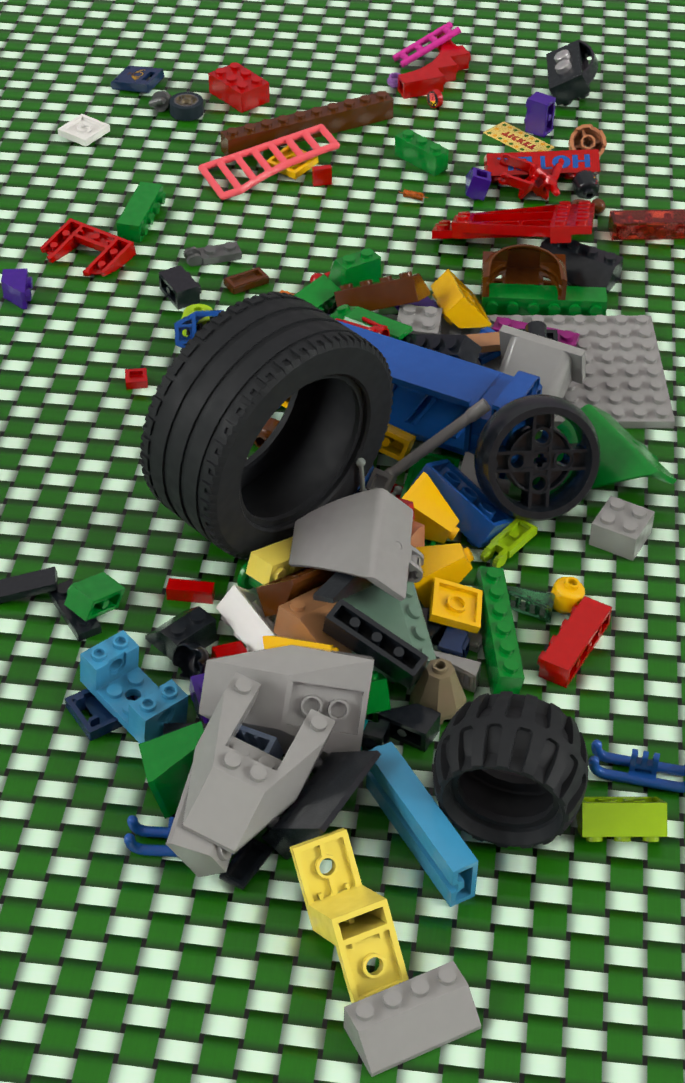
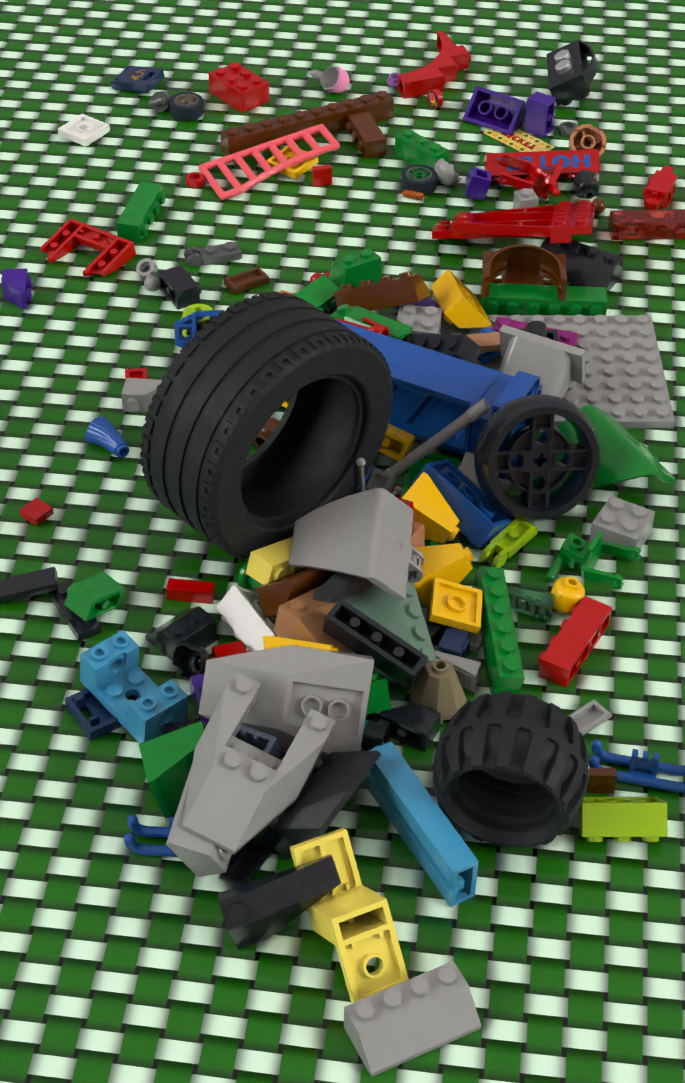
(36, 511): none -> red tile
(104, 434): none -> blue piece
(138, 394): none -> light grey slope
(147, 270): none -> light grey plate
(195, 180): none -> red tile
(270, 903): none -> black wedge
(332, 79): none -> light grey hair
(366, 135): none -> reddish brown brick
(419, 179): none -> black wheel
(421, 51): dark pink bar -> none
(445, 173): none -> light grey hair
(495, 111): none -> dark purple slope
(525, 198): none -> light grey brick
(567, 128): none -> flat silver tile
(585, 556): none -> green piece
(590, 716): none -> light grey tile
(601, 780): none -> reddish brown tile
(660, 189): none -> red hinge

